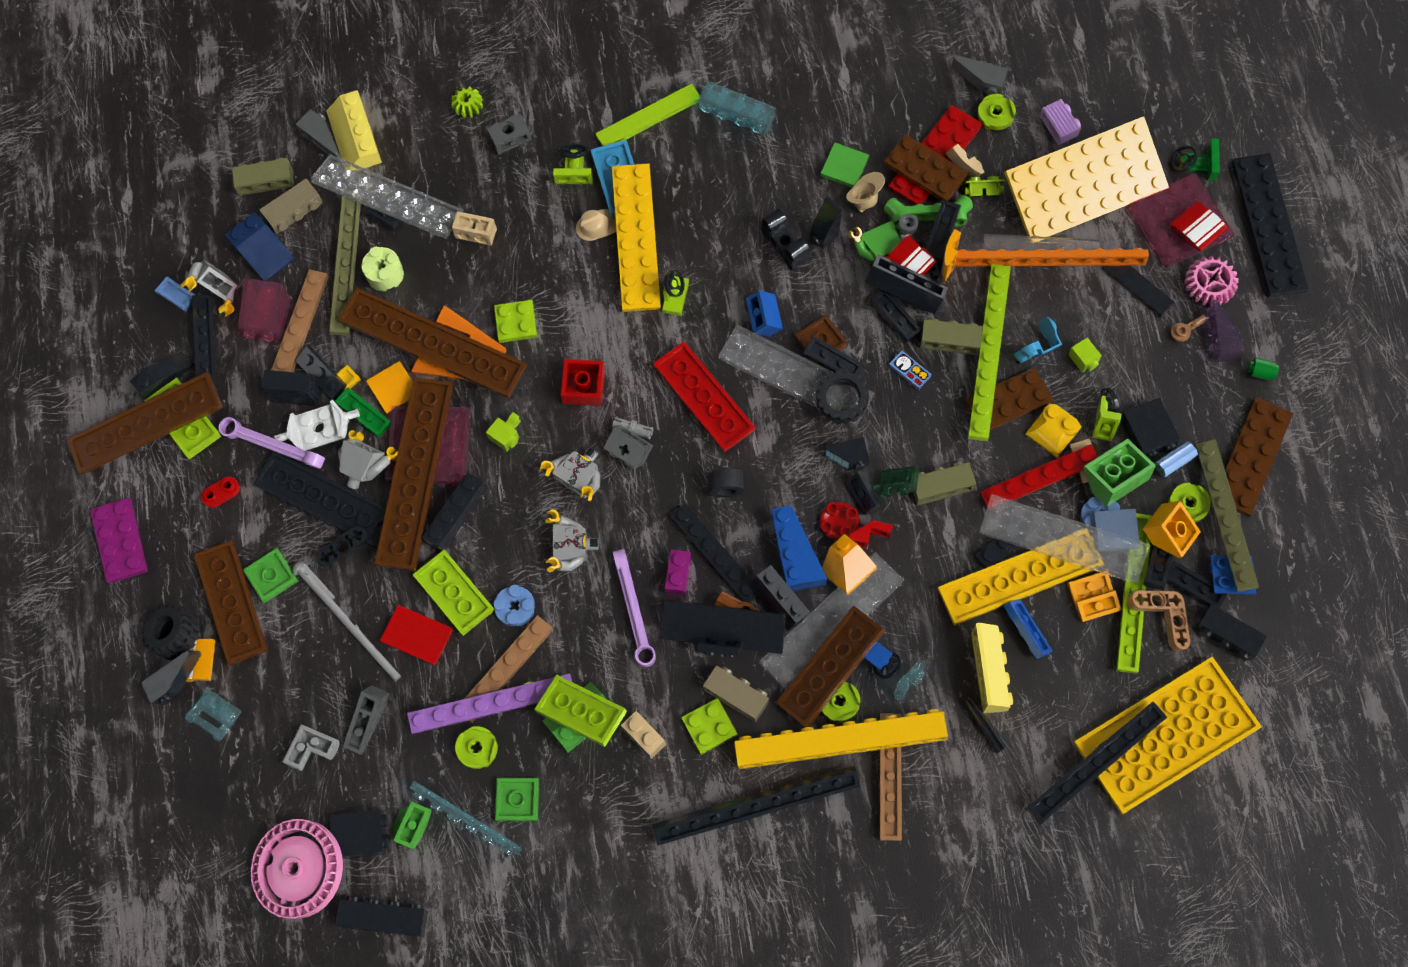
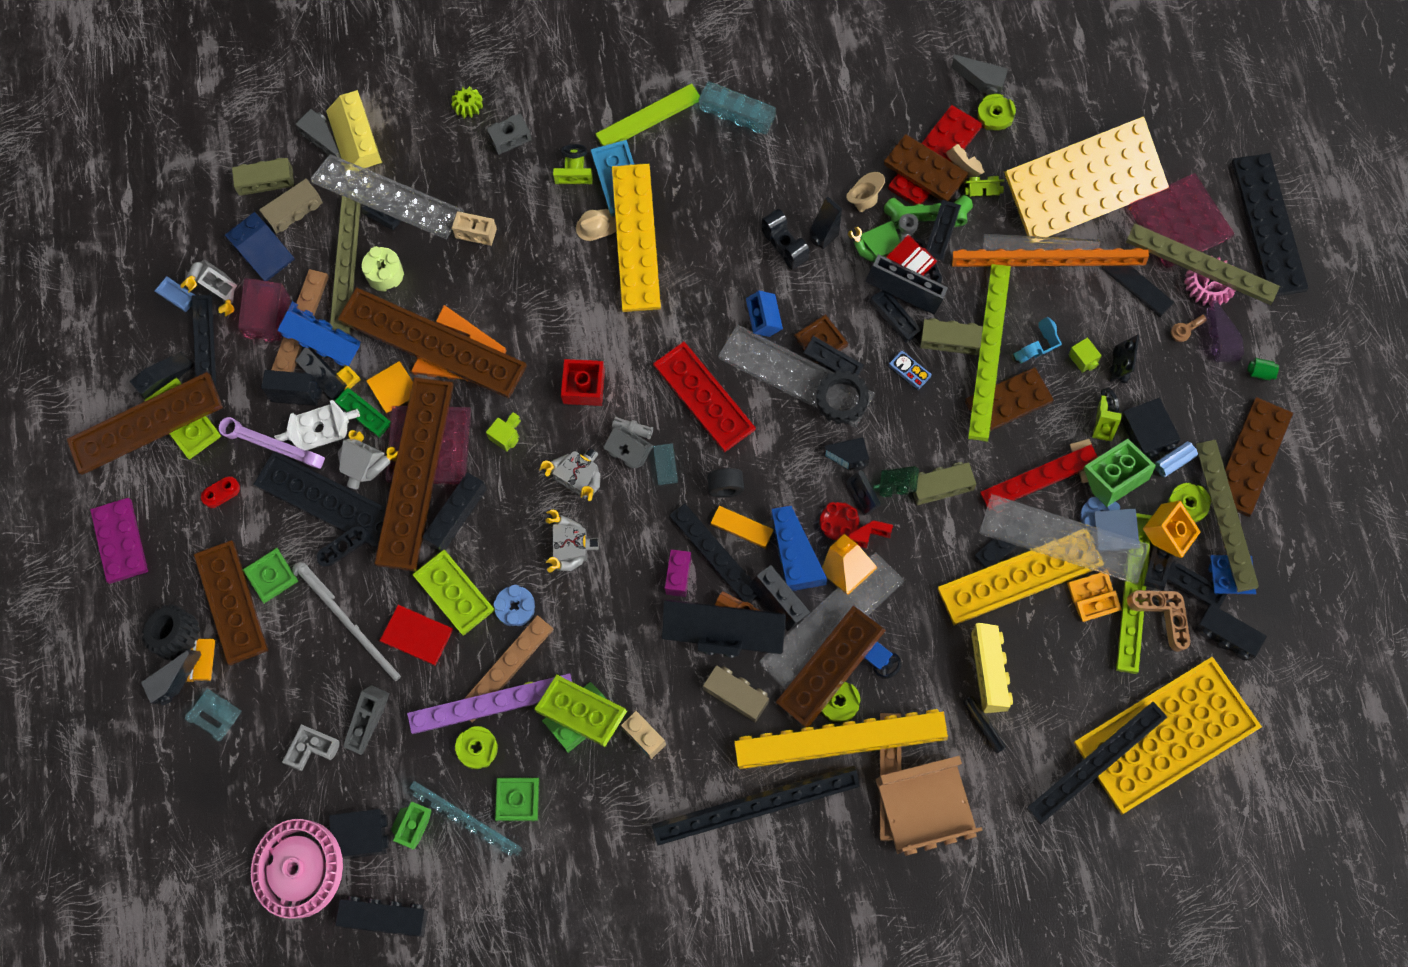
(318, 335): none -> blue wedge
(515, 321): lime plate -> none
(632, 606): lavender piece -> none
(665, 464): none -> clear light blue tile
(674, 293): lime piece -> none
(709, 726): lime plate -> none
(742, 527): none -> light orange tile
(844, 165): bright green tile -> none
(912, 677): clear light blue plate -> none
(926, 806): none -> medium nougat panel
(950, 255): light orange slope -> none
(1028, 629): blue plate -> none
(1054, 429): yellow slope -> none
(1060, 121): lavender brick -> none
(1124, 360): none -> black hinge
(1198, 226): red slope -> none
(1203, 264): none -> olive plate
(1204, 163): green piece -> none

